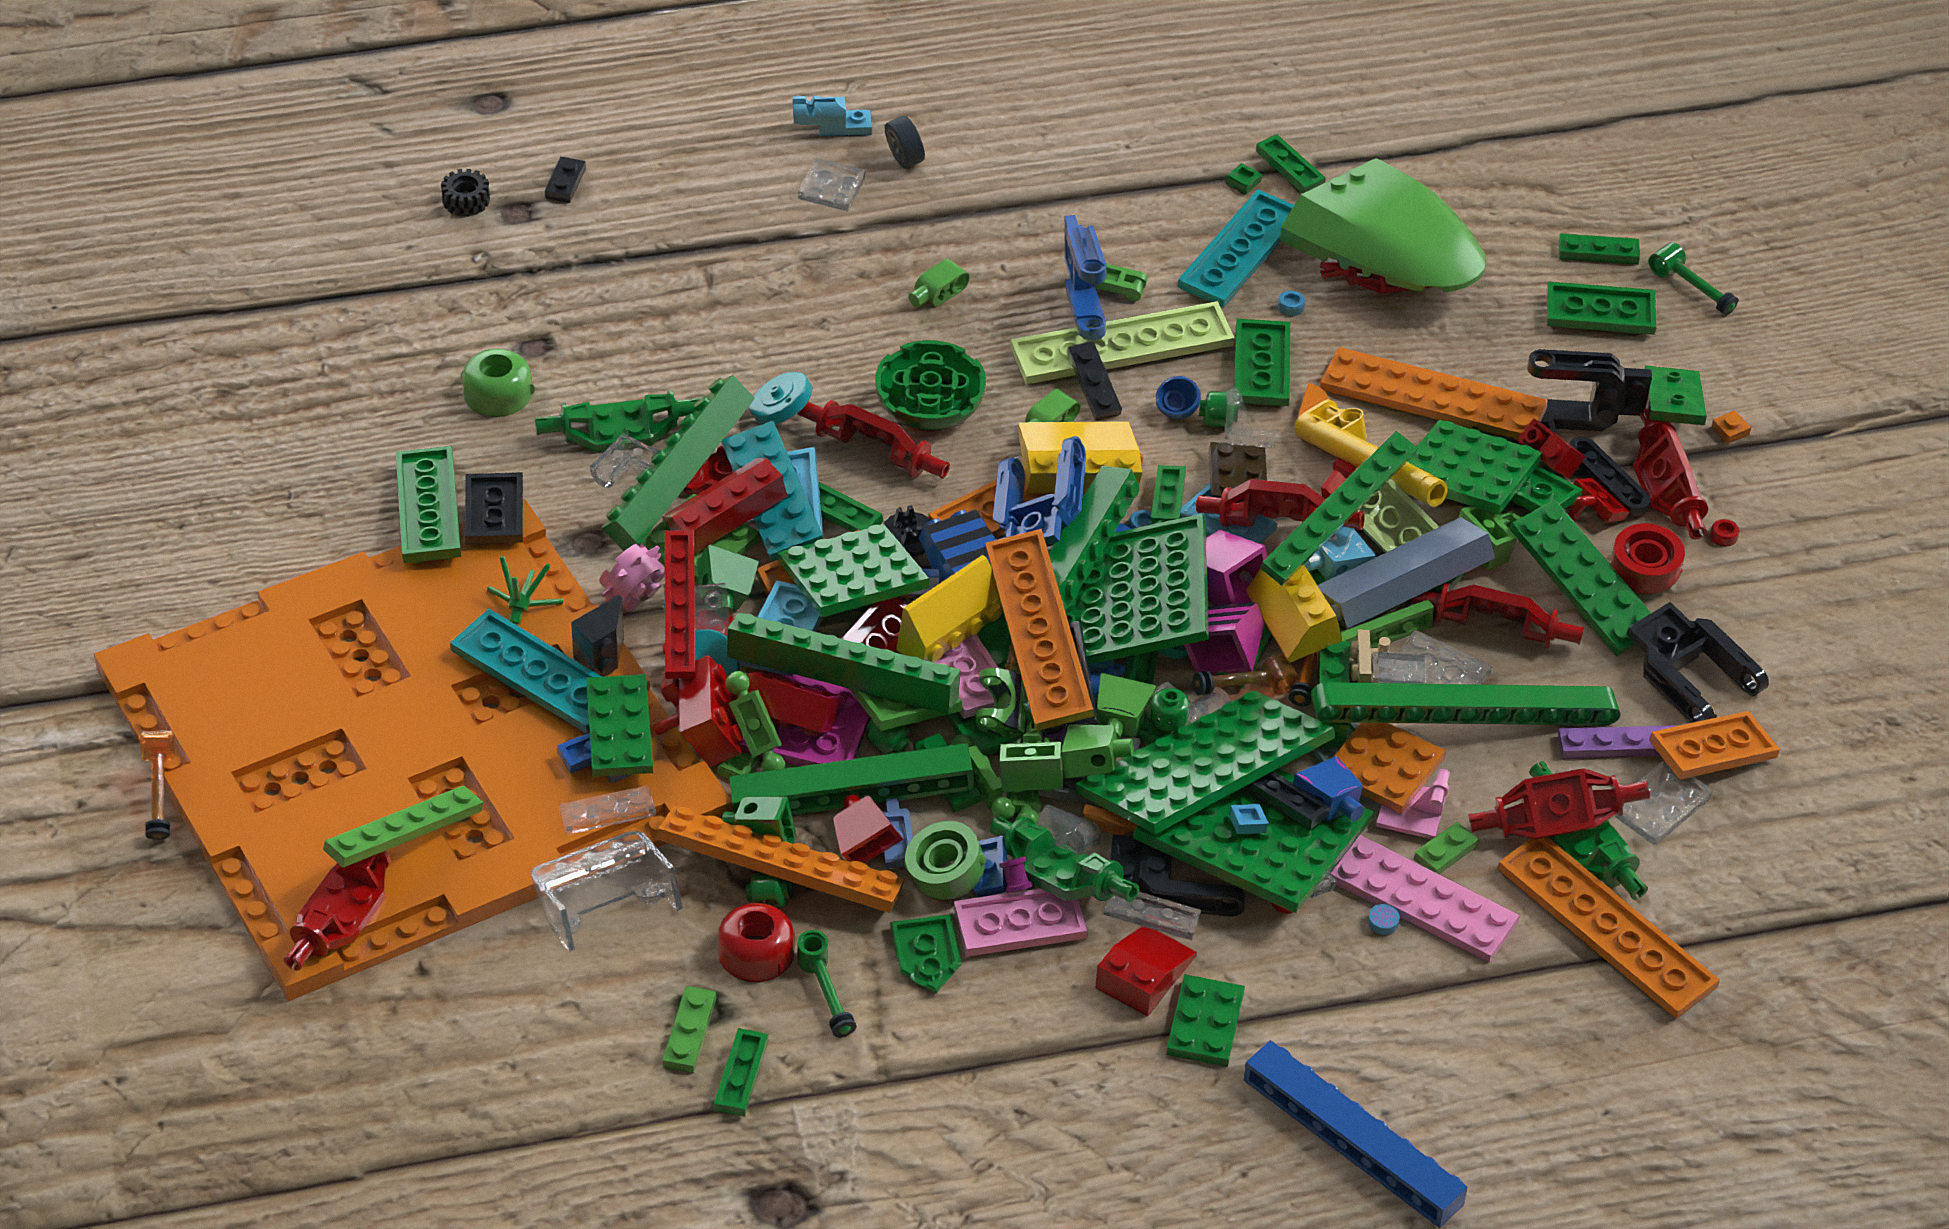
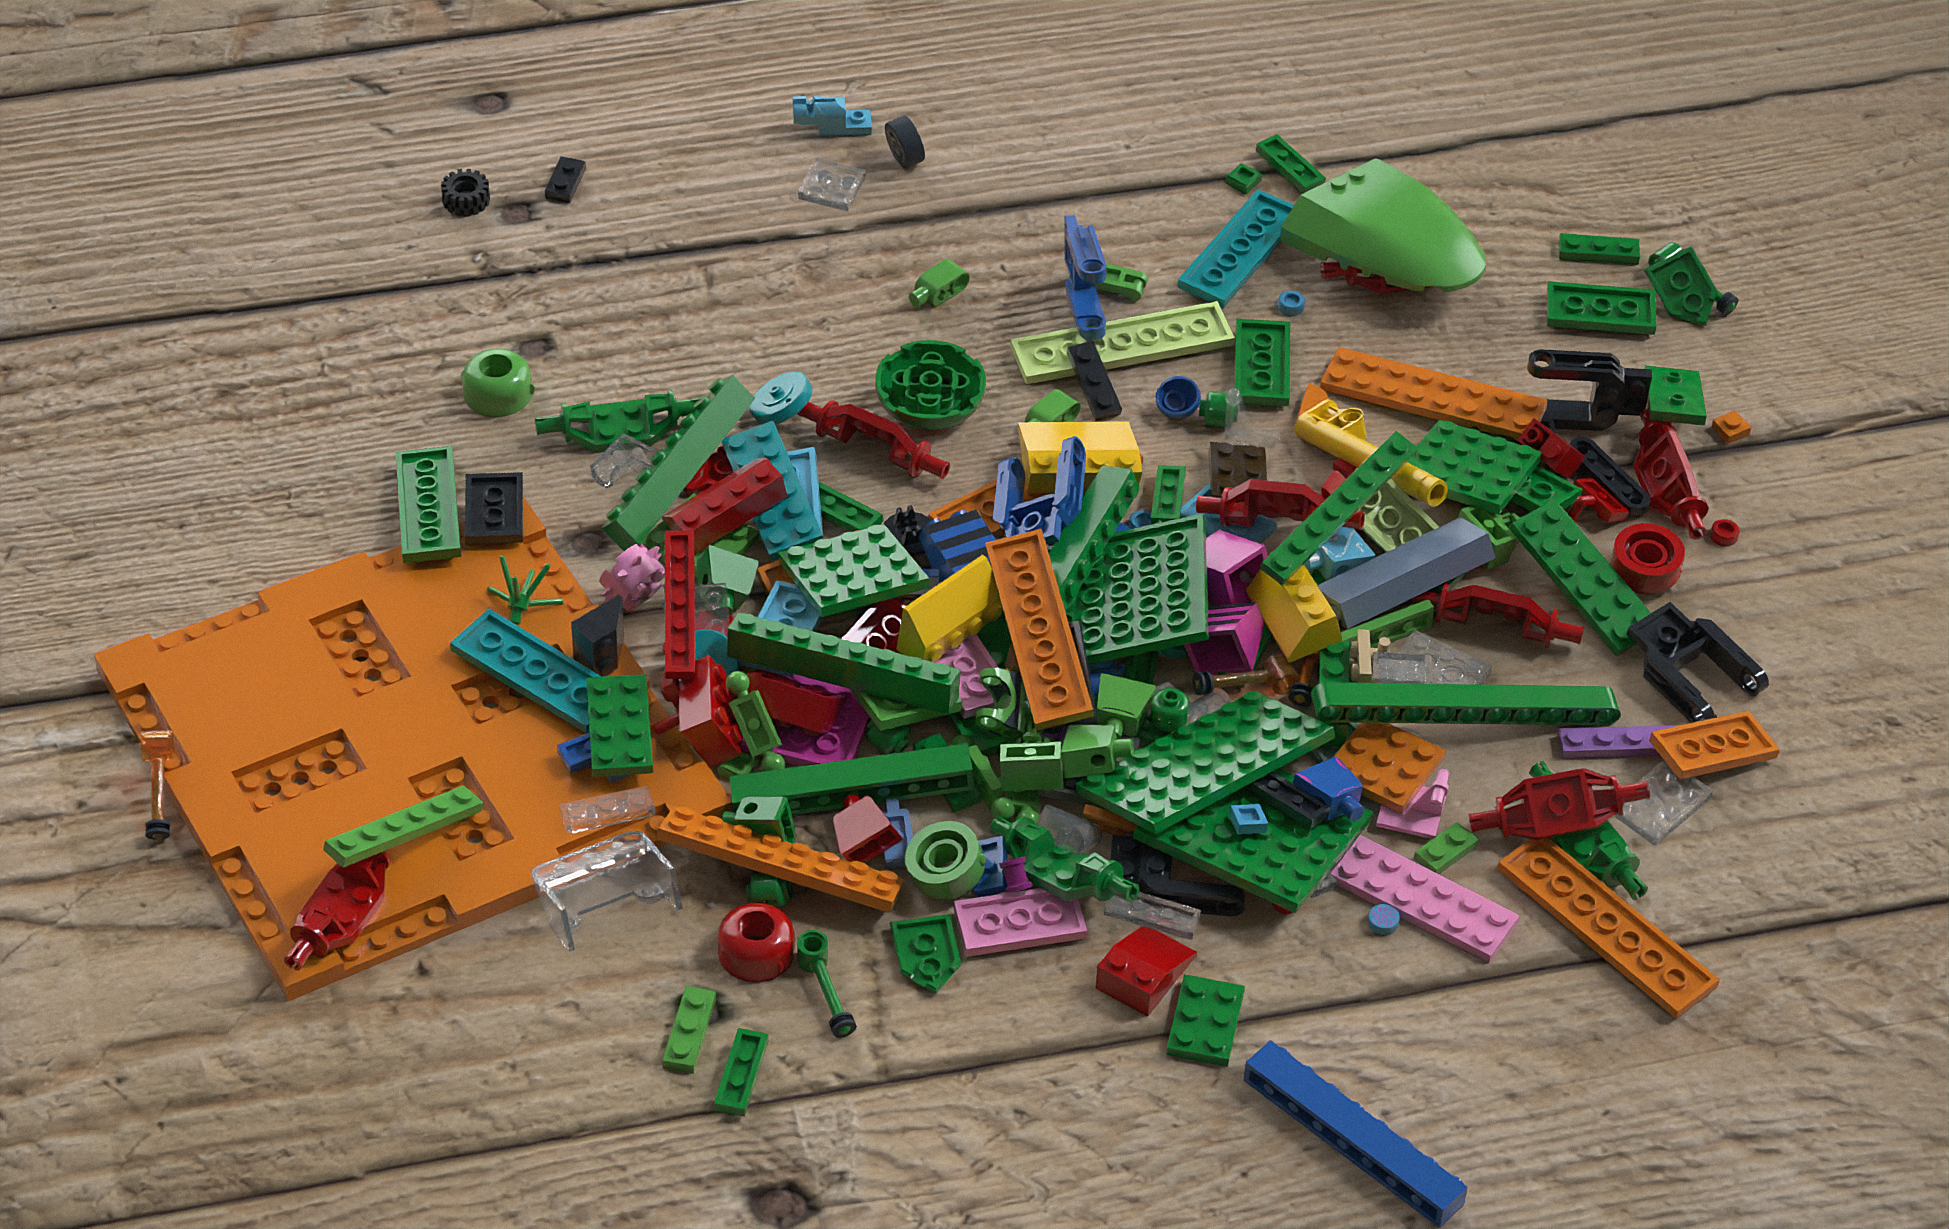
(1683, 286): none -> green tile

